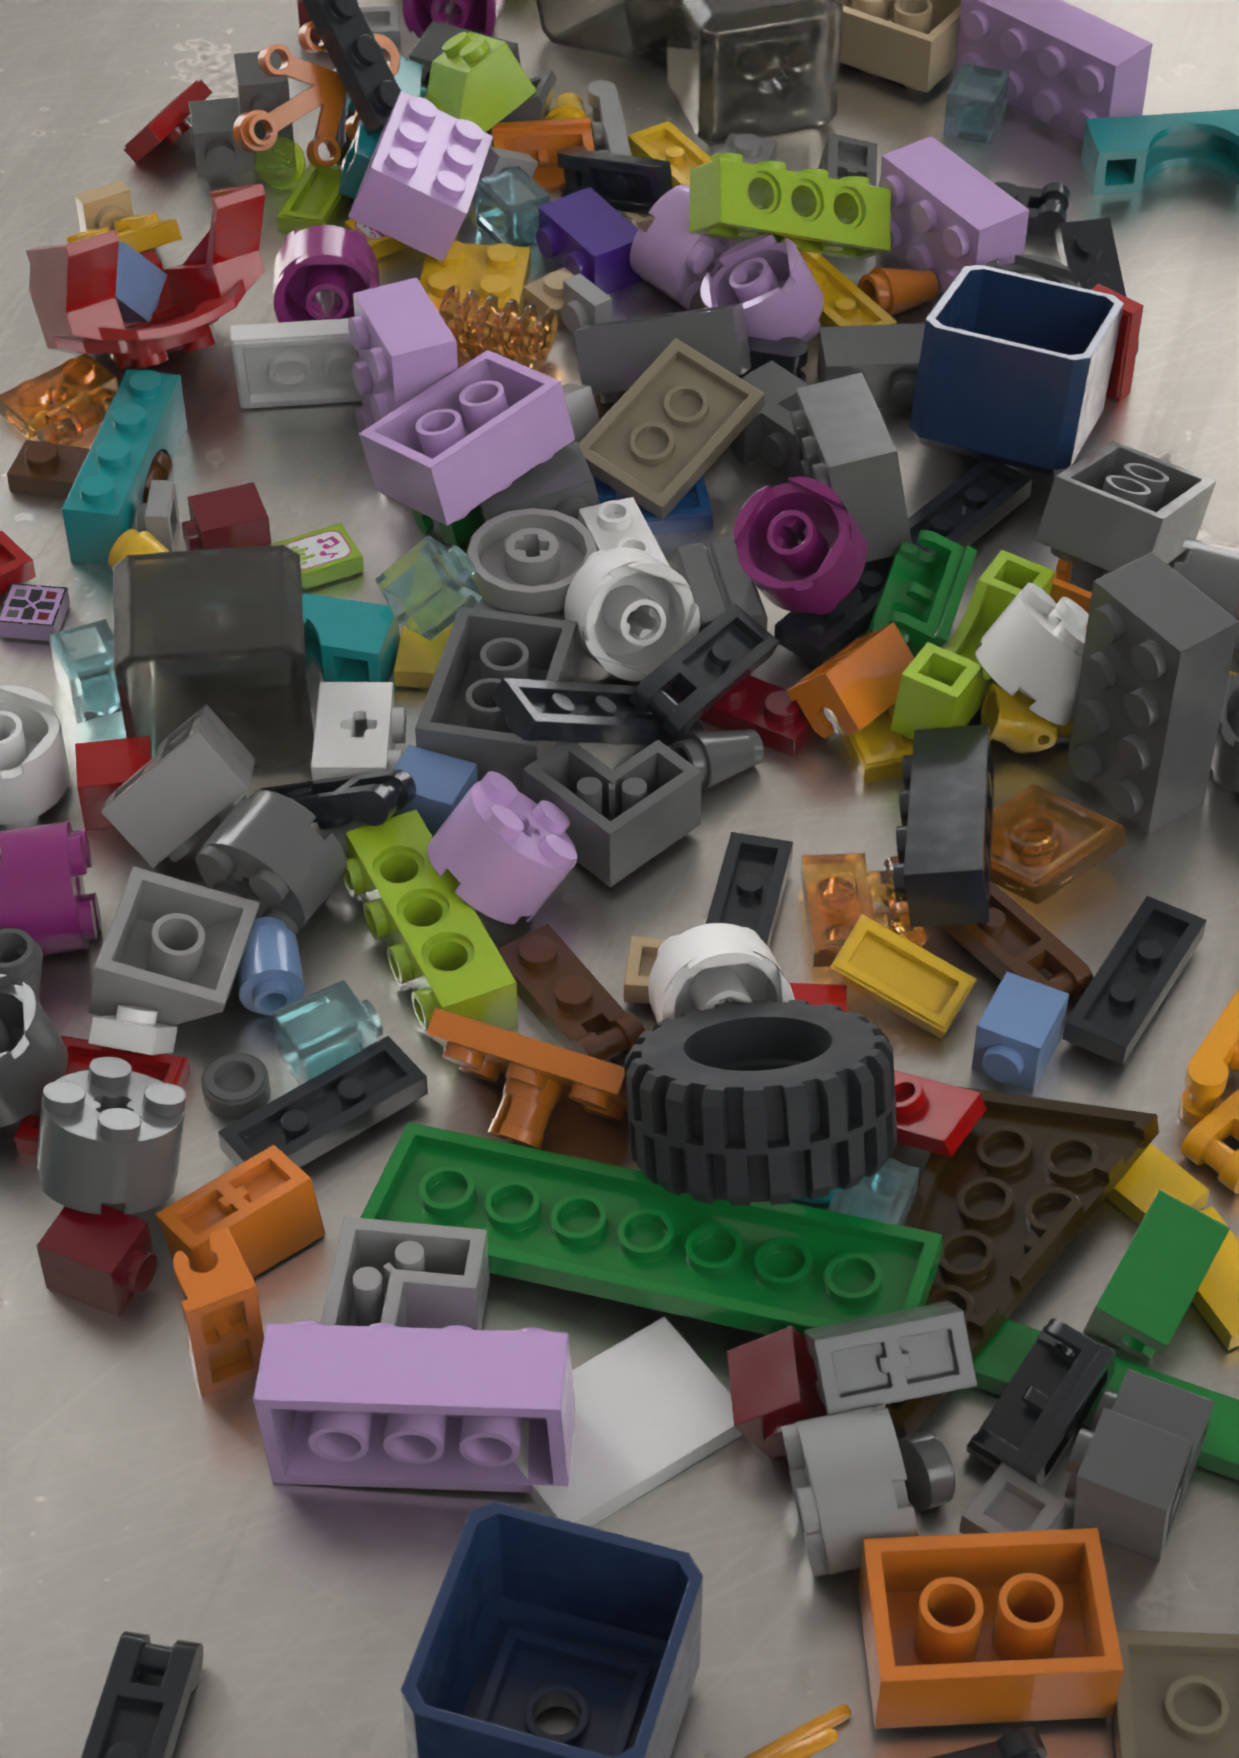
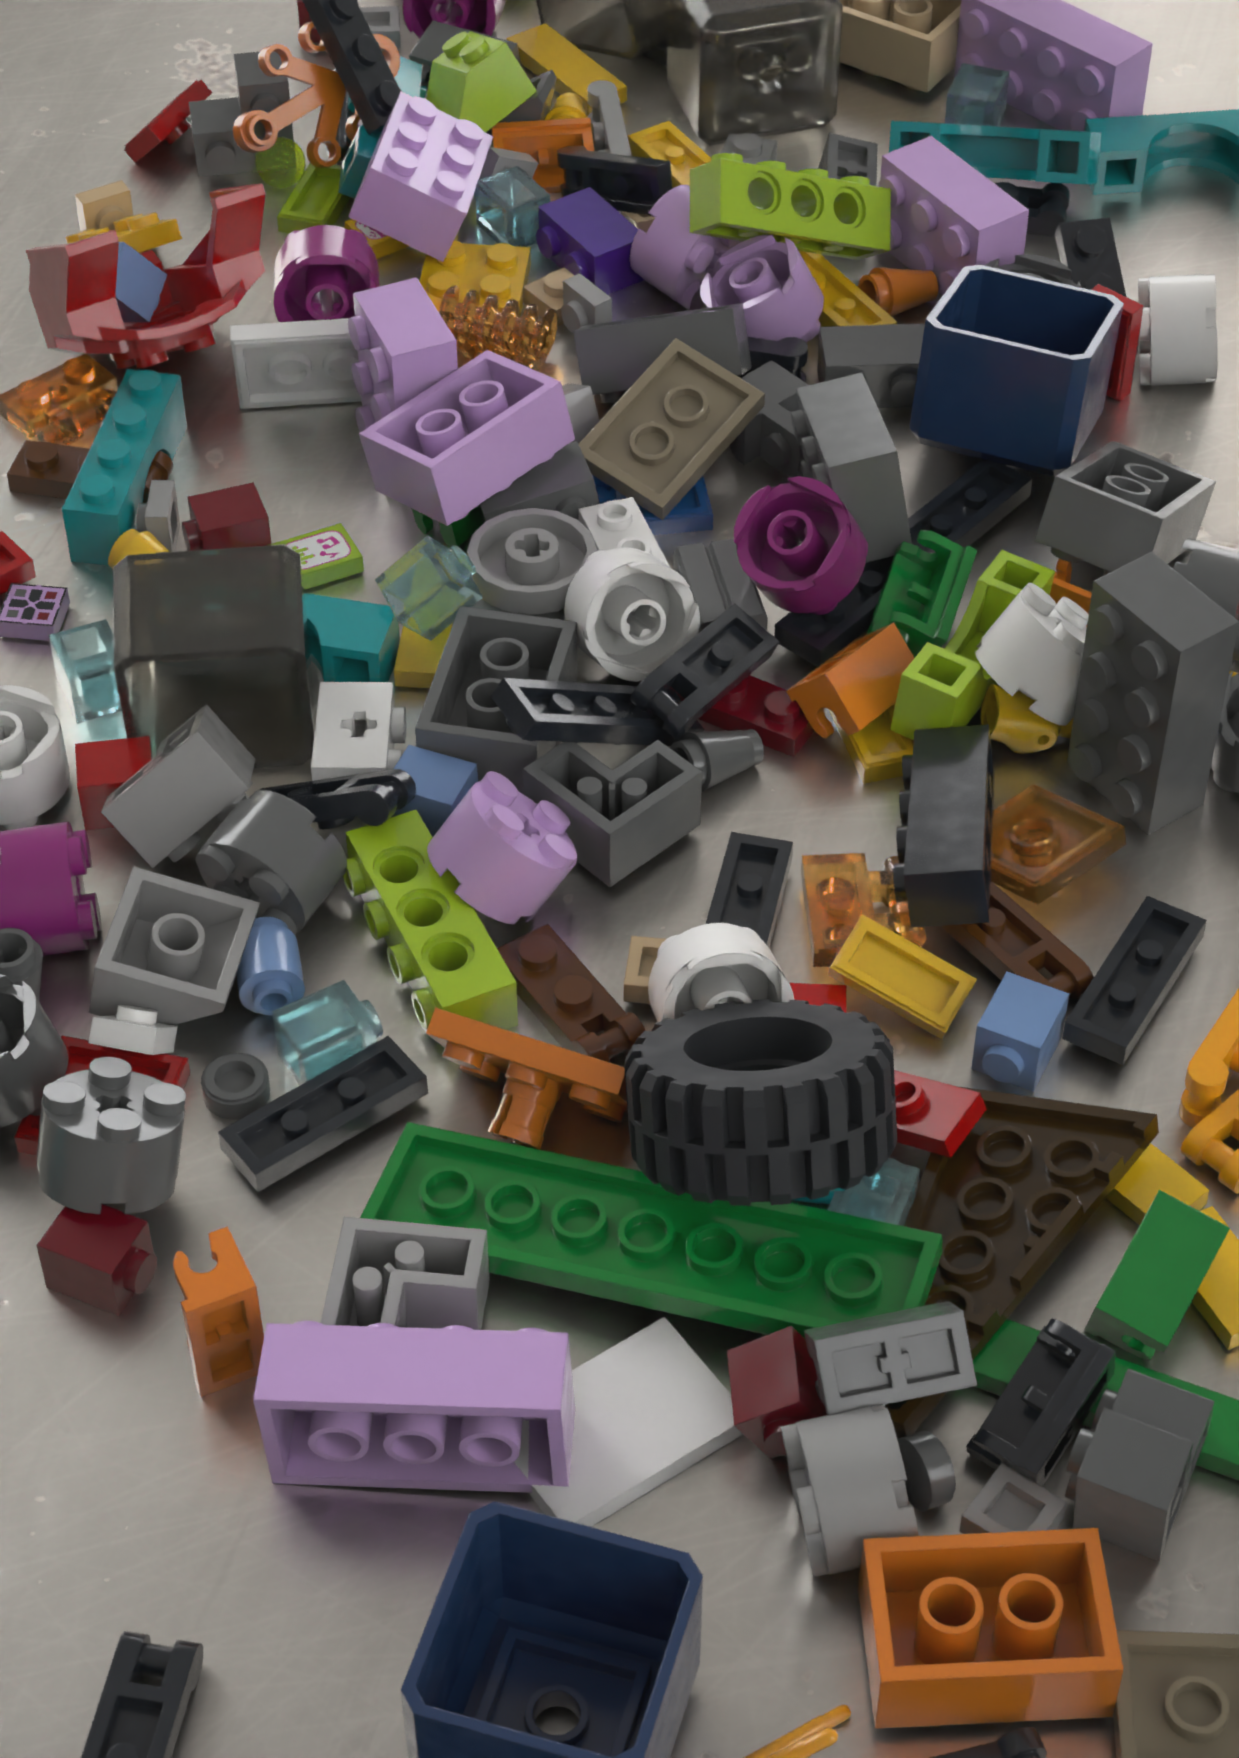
(261, 1201): orange hinge -> none
(547, 50): none -> yellow tile
(1012, 151): none -> teal arch
(1178, 329): none -> white brick

